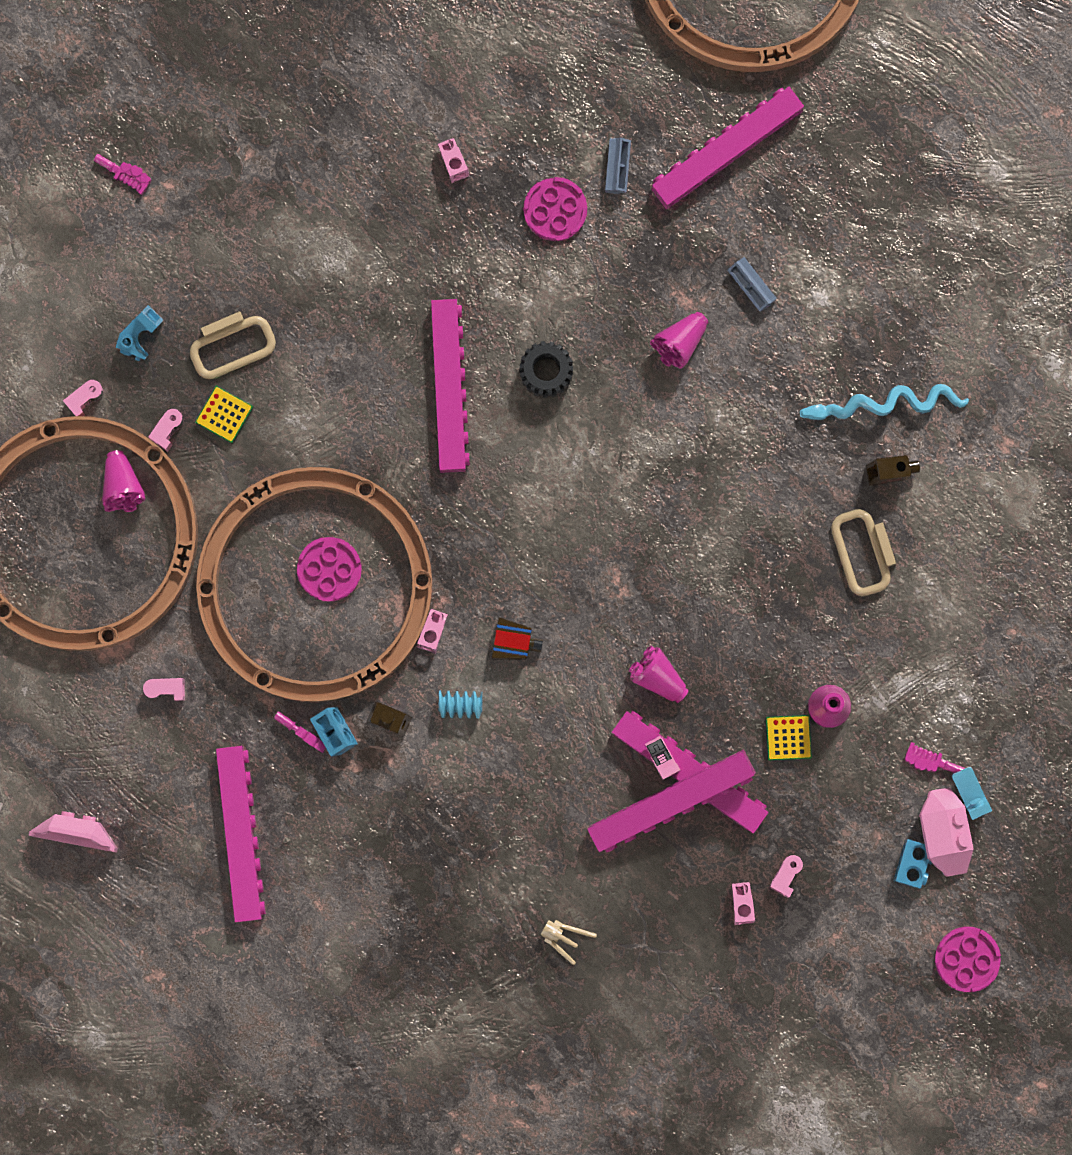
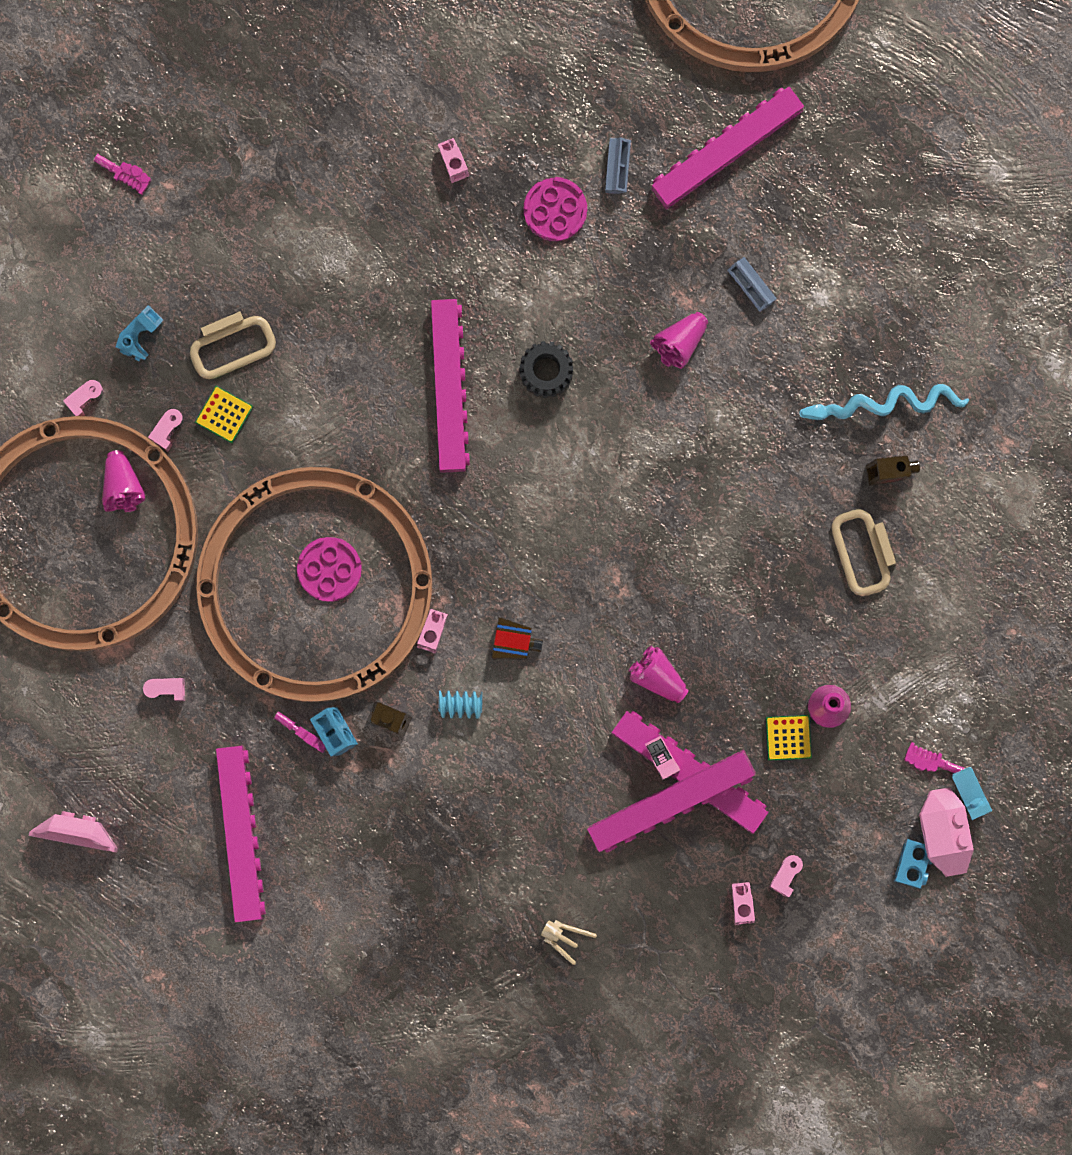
(967, 959): dark pink tile -> none

